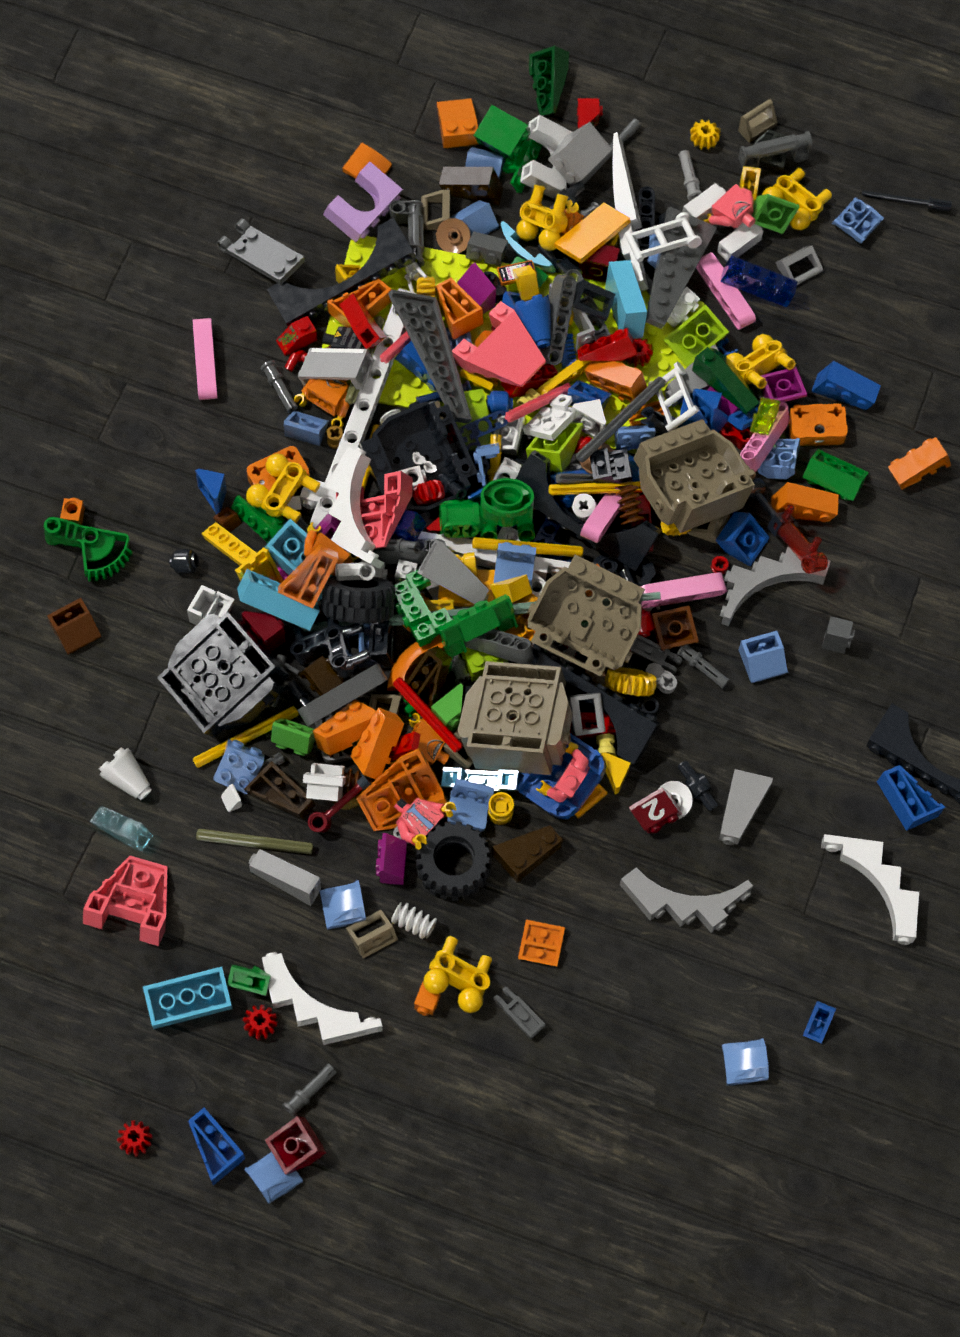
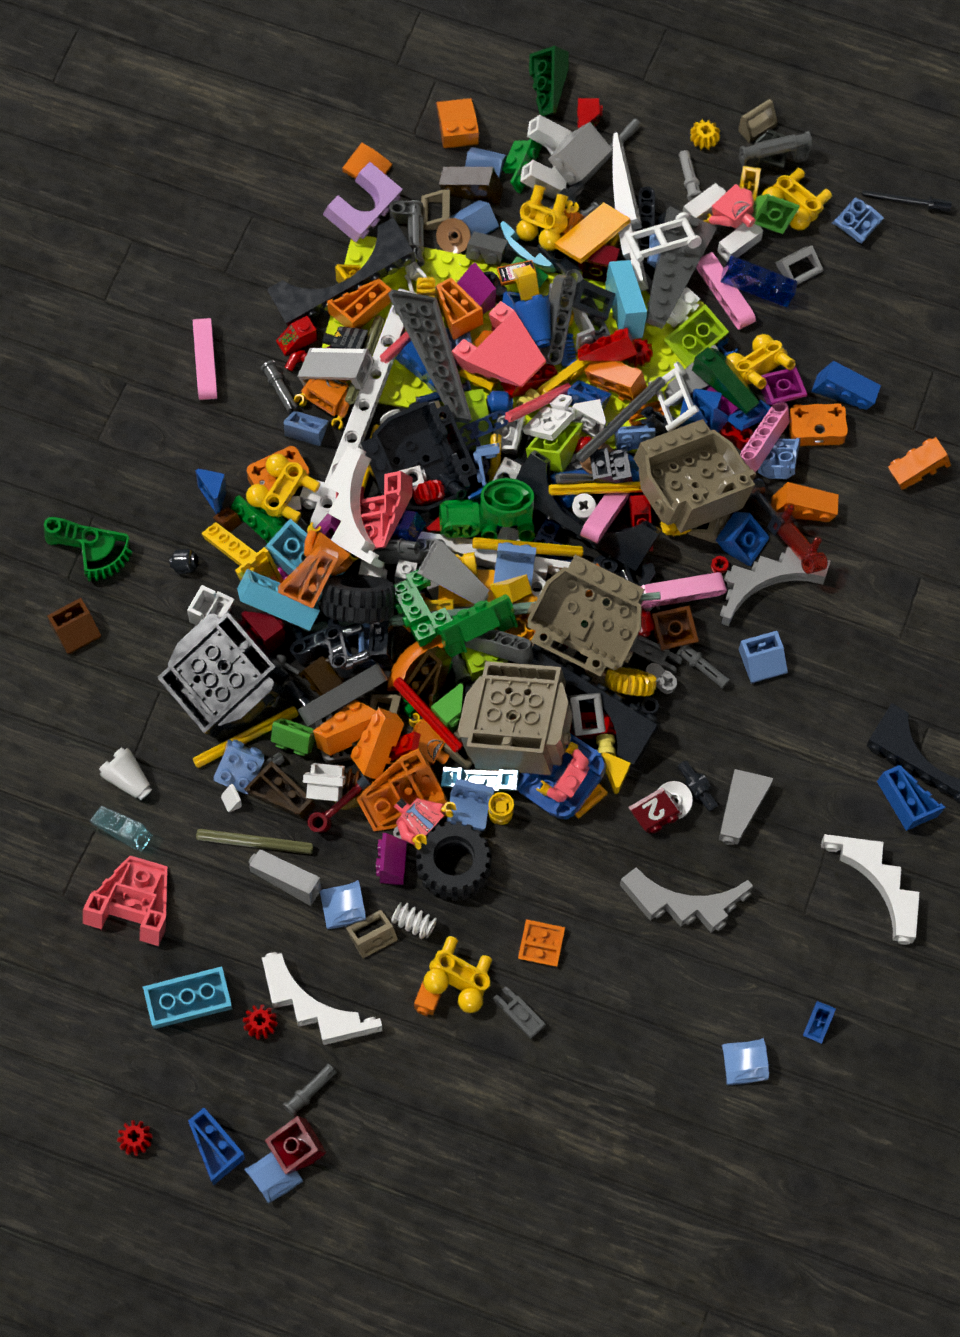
(73, 504): orange brick -> none
(247, 979): green slope -> none
(262, 253): hinge -> none
(334, 436): pearl gold bush -> none
(352, 571): white piece -> none
(362, 322): red slope -> none
(418, 459): white piece -> none
(502, 133): green slope -> none
(527, 851): dark brown wedge -> none
(629, 504): reddish brown piece -> none
(766, 416): clear neon green slope -> none
(835, 475): green slope -> none
(838, 635): dark grey piece -> none

